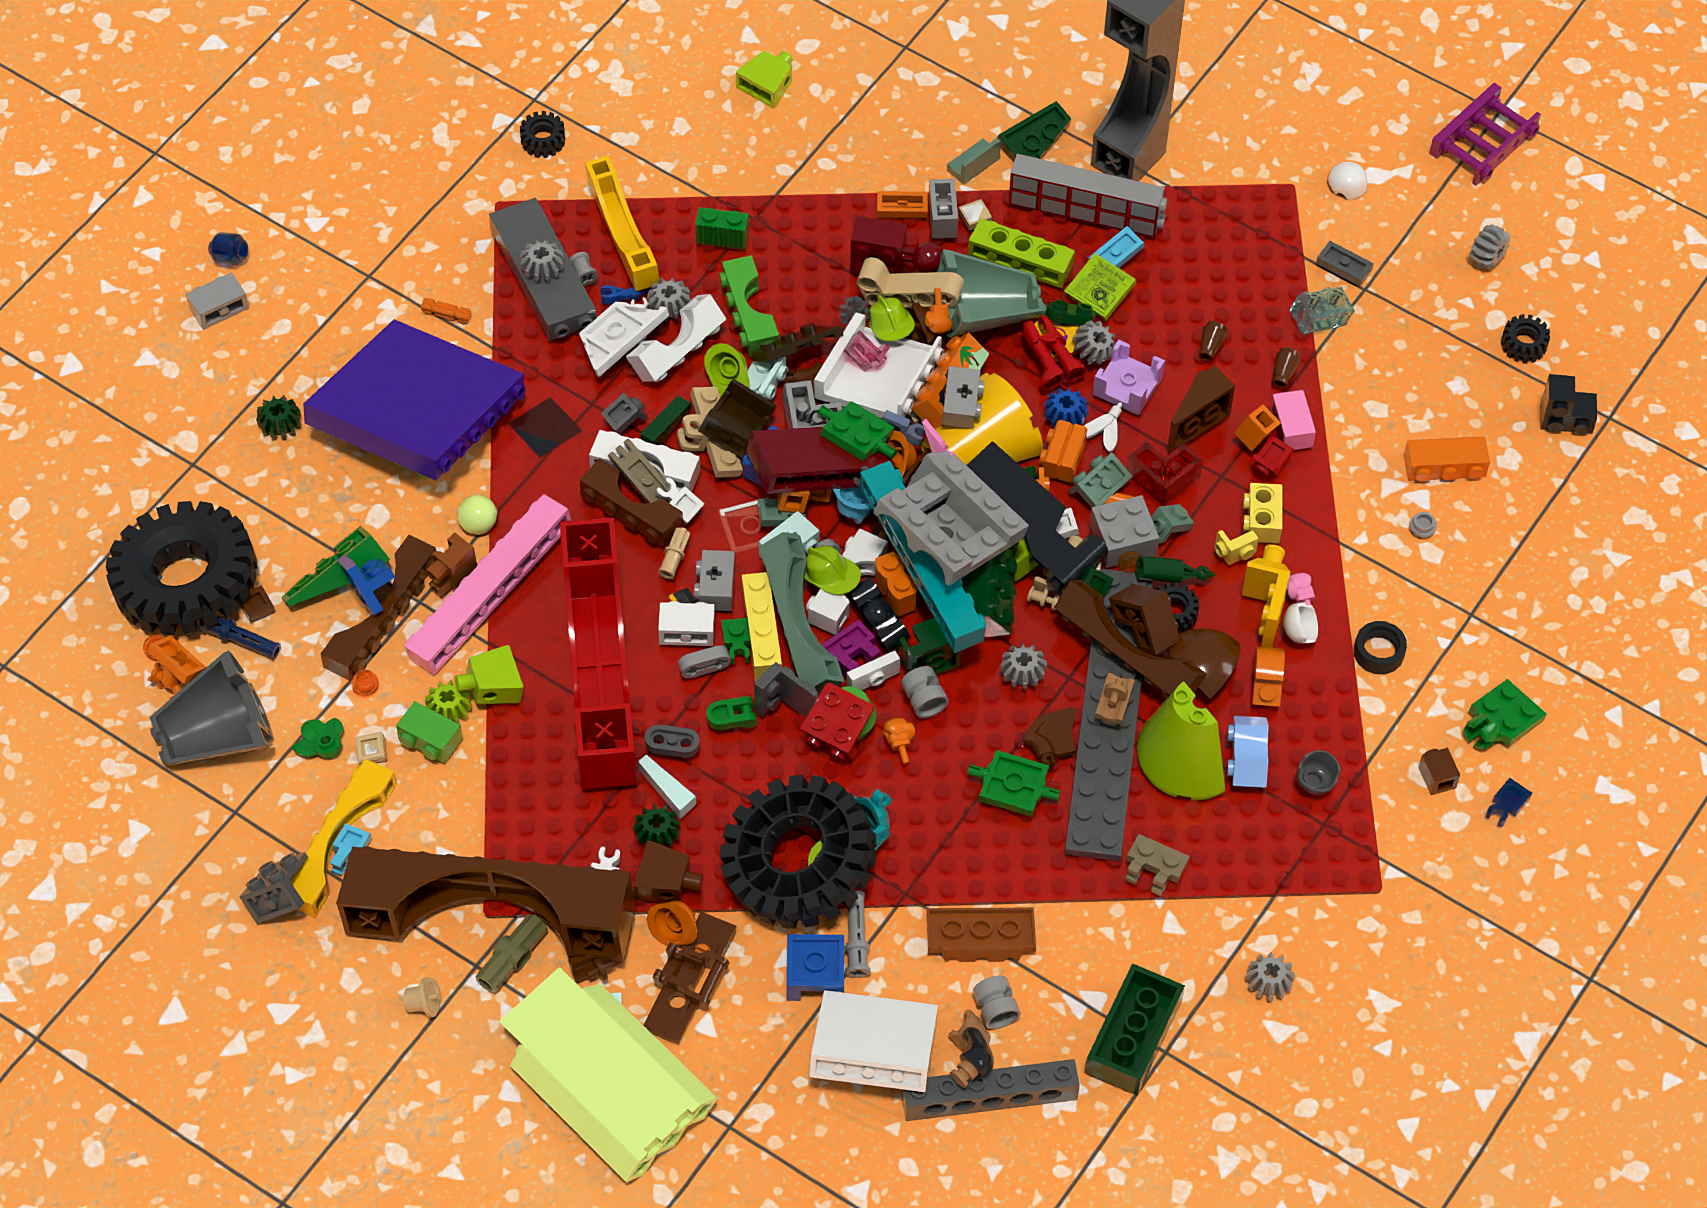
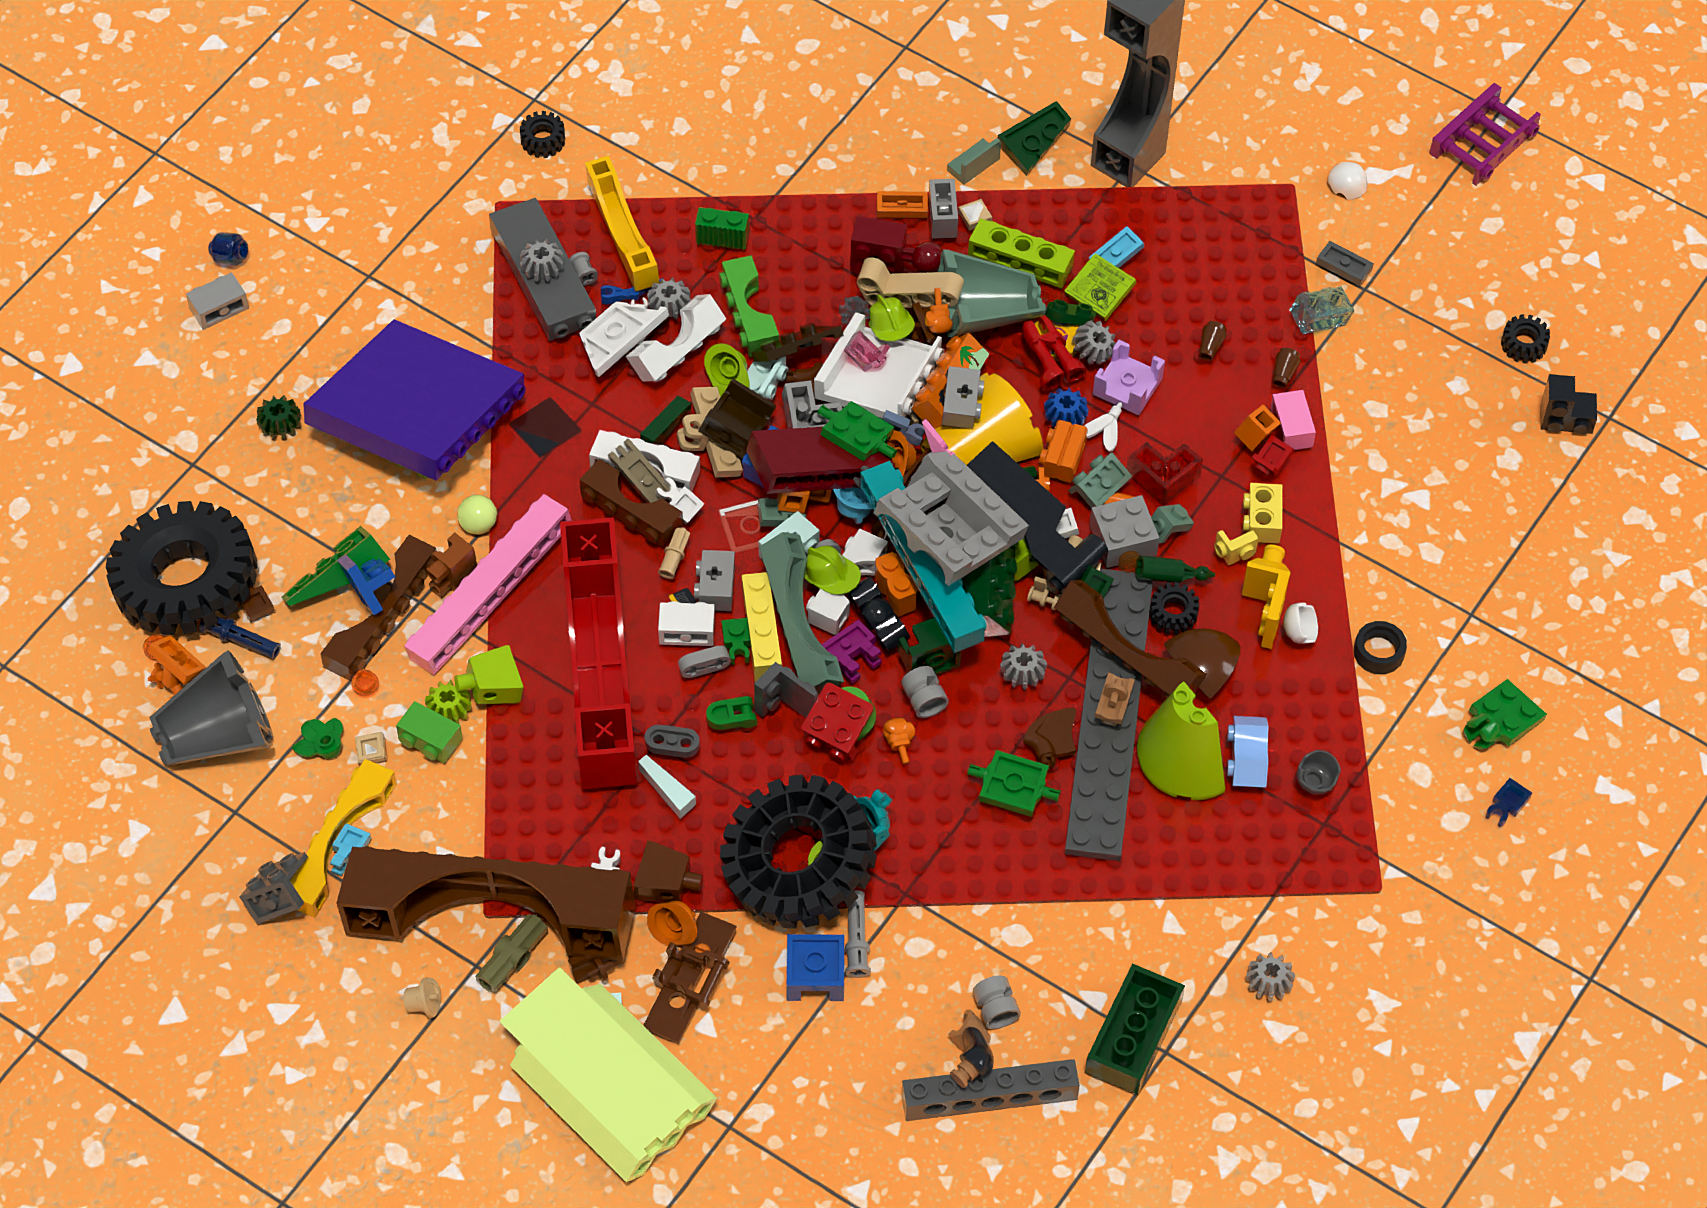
(446, 310): orange axle -> none
(623, 412): dark grey bracket -> none
(646, 823): dark green gear -> none
(766, 77): lime torso -> none
(873, 1041): white panel -> none
(874, 672): white plate -> none
(981, 933): dark orange piece -> none
(1087, 195): light grey brick -> none
(1148, 614): reddish brown brick -> none
(1156, 858): dark tan plate -> none
(1202, 408): reddish brown slope -> none
(1268, 676): orange brick -> none
(1300, 588): bright pink piece -> none
(1423, 524): light grey plate -> none
(1439, 771): reddish brown brick -> none
(1446, 458): orange brick -> none
(1490, 246): light grey gear -> none

